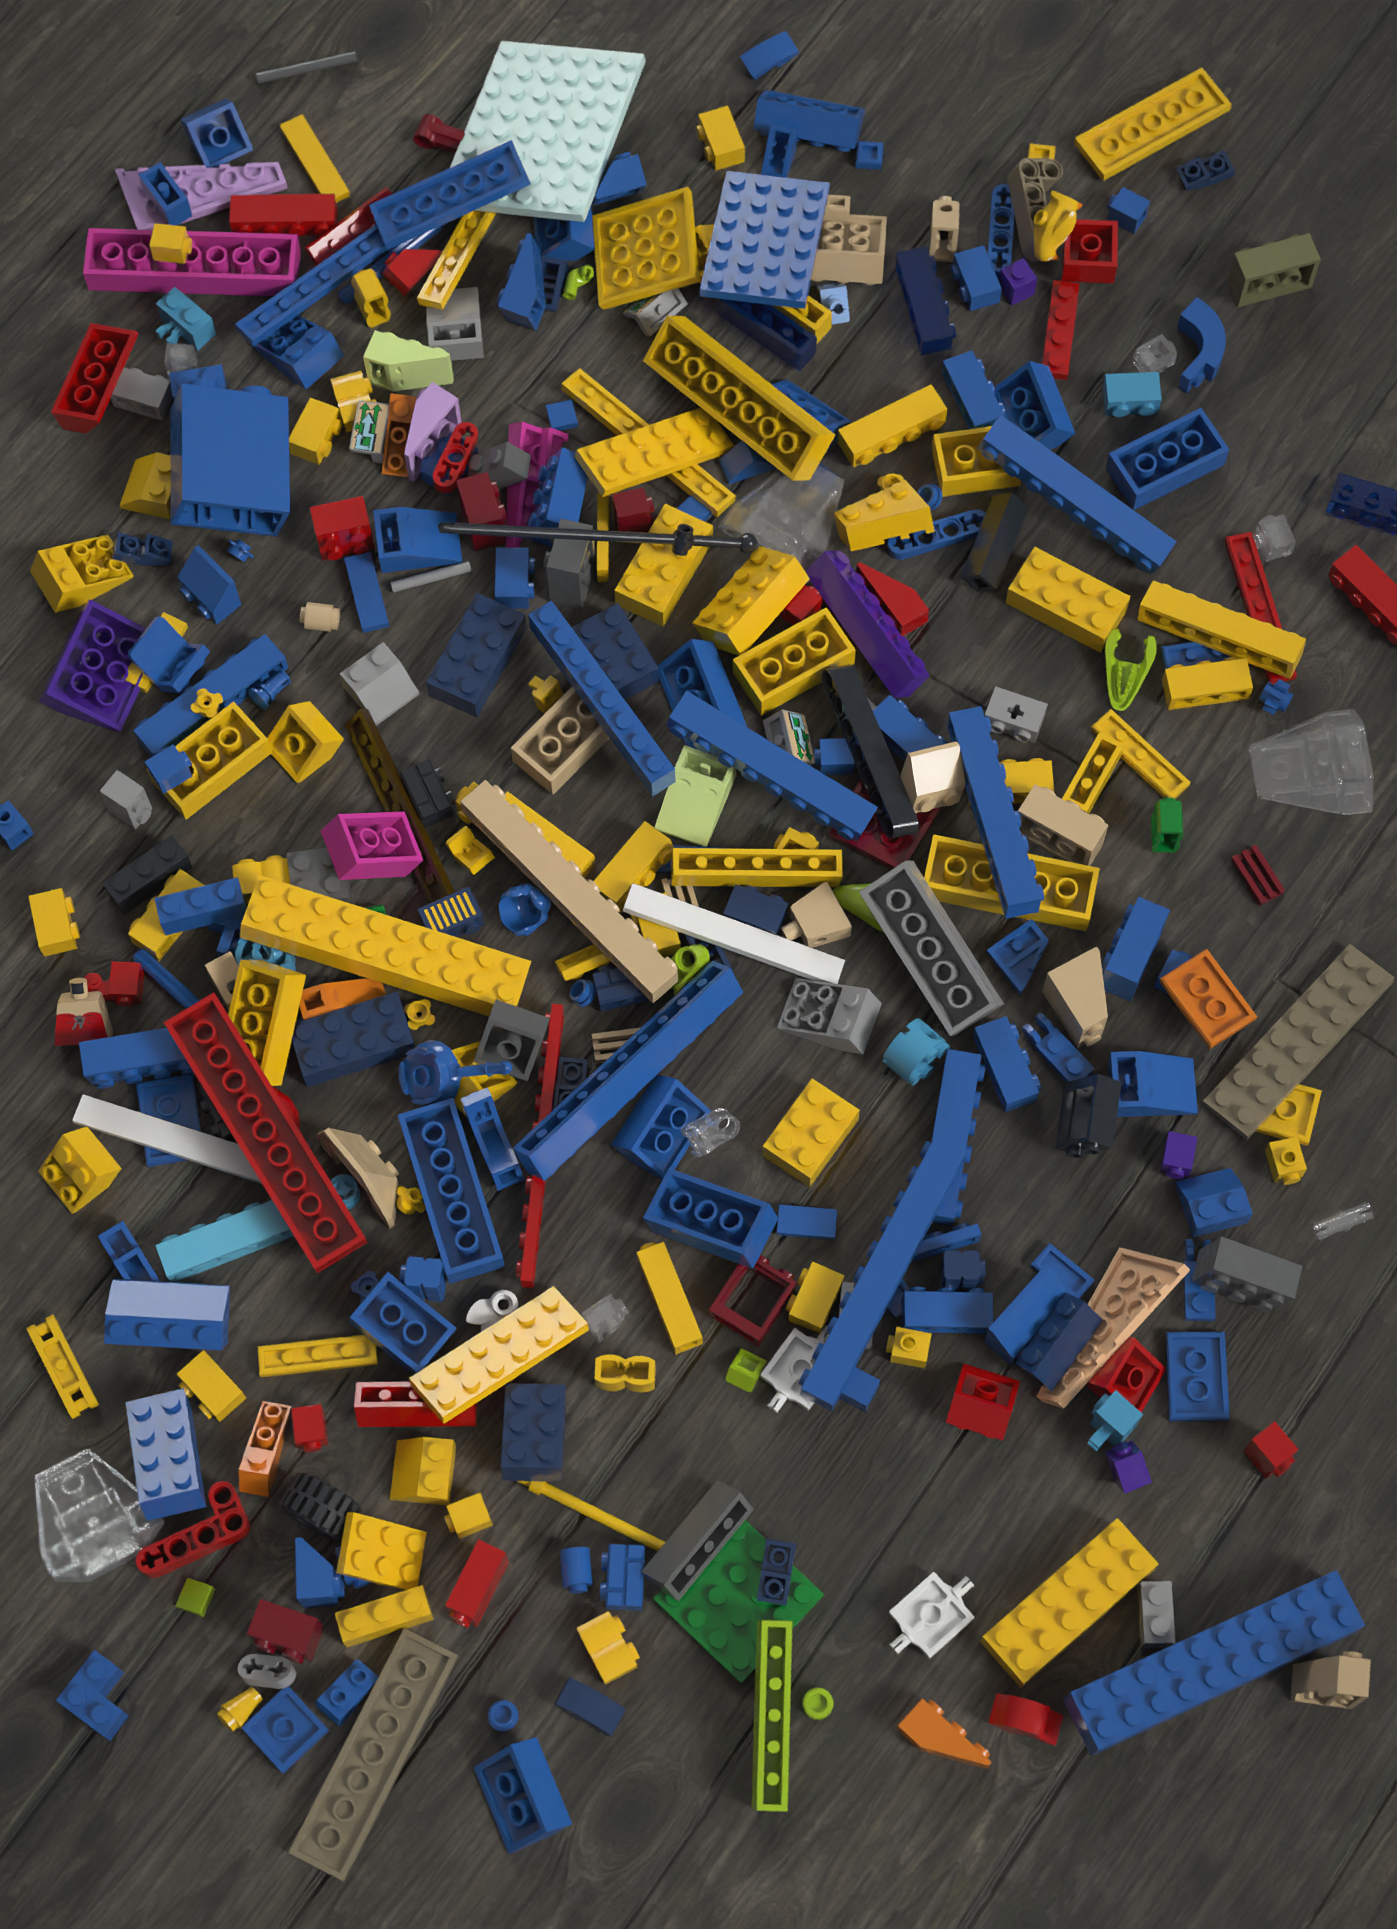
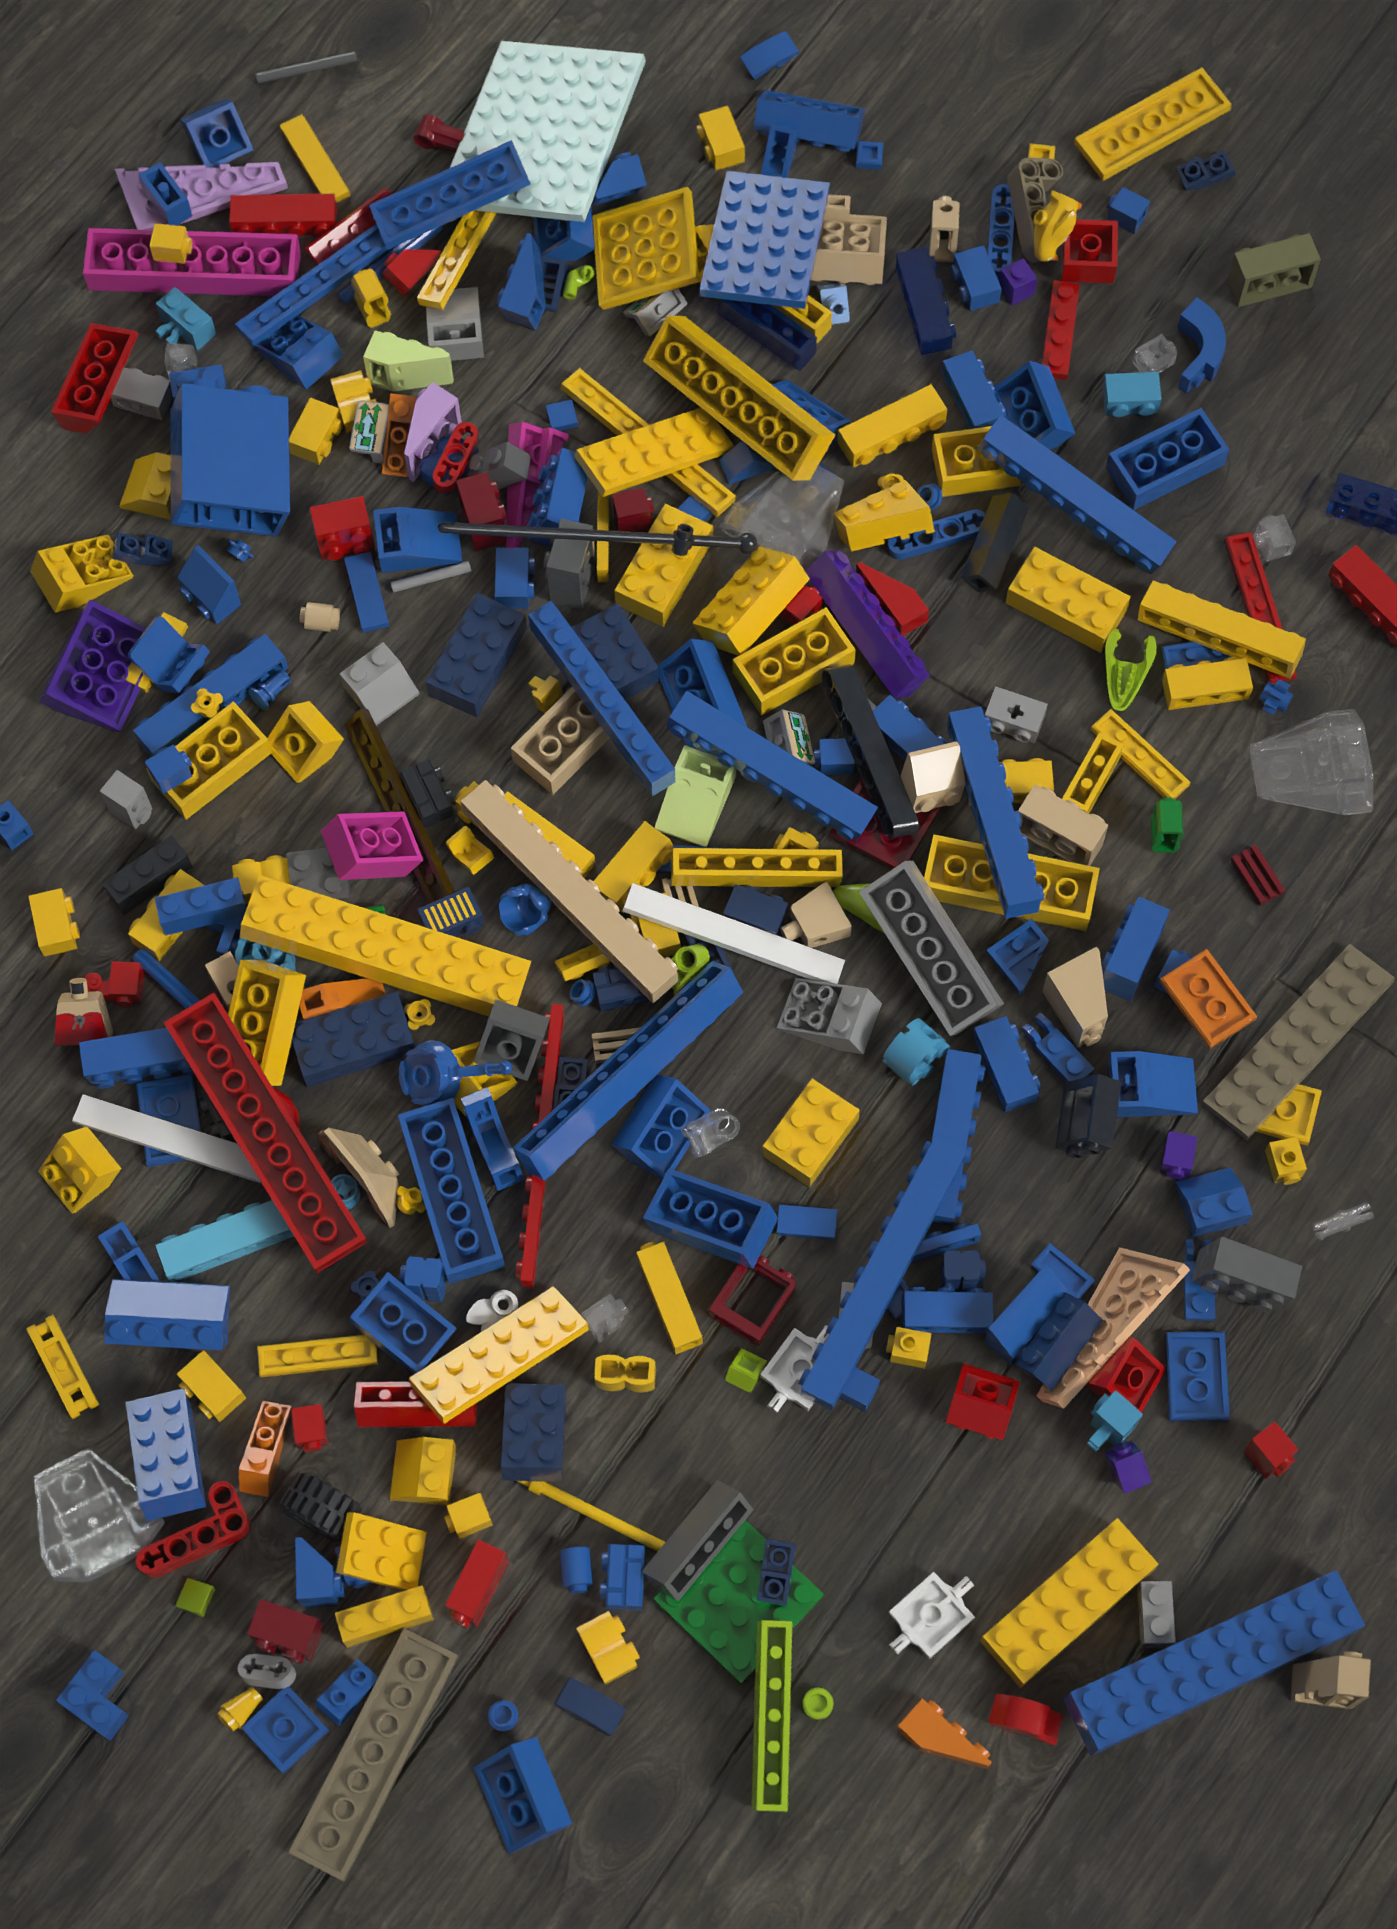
(815, 1298): yellow brick -> none

